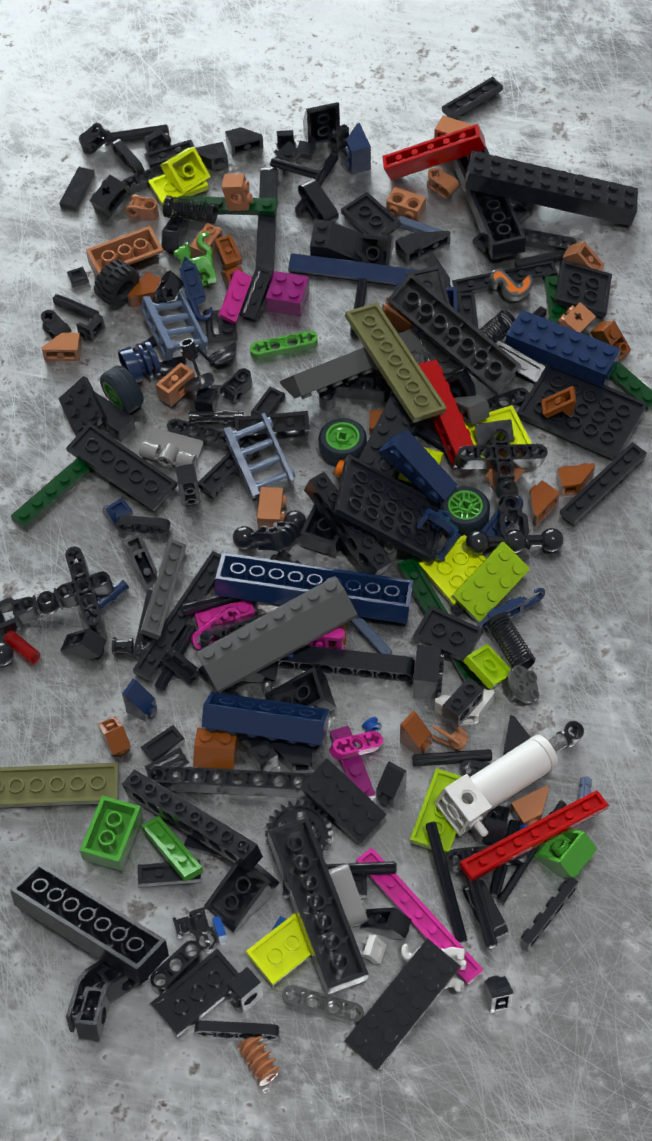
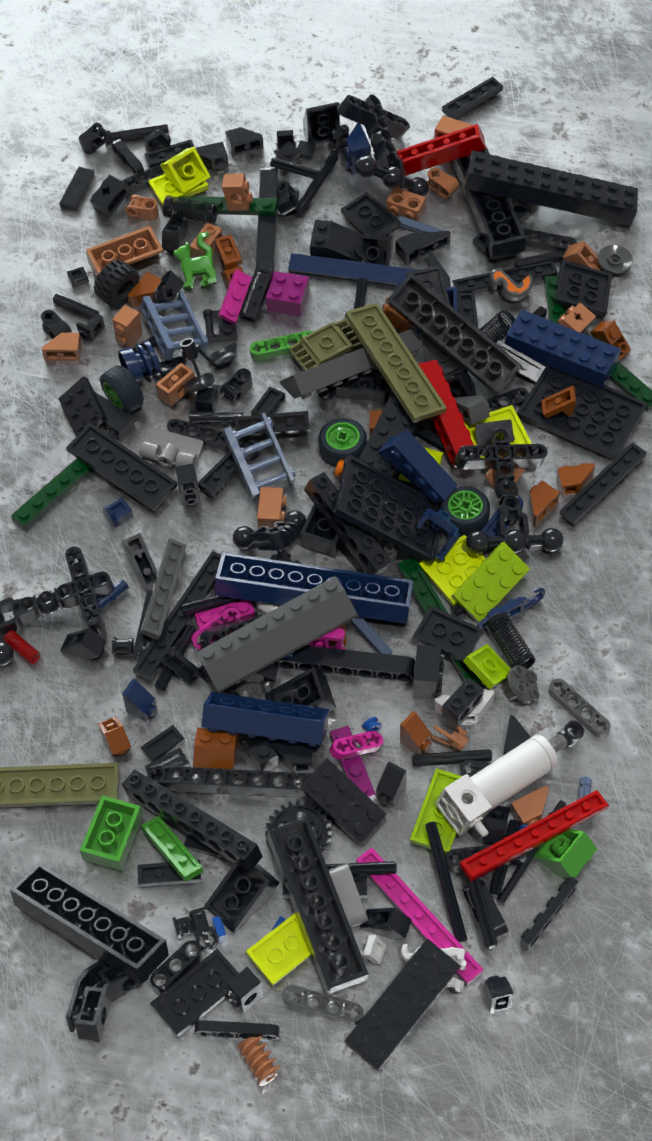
(127, 326): none -> nougat brick
(143, 524): black beam -> none
(194, 288): dark blue plate -> none
(287, 198): none -> black piece
(317, 201): black beam -> none
(325, 344): none -> olive plate
(380, 128): none -> black piece
(577, 709): none -> dark grey beam
(615, 259): none -> dark grey dish

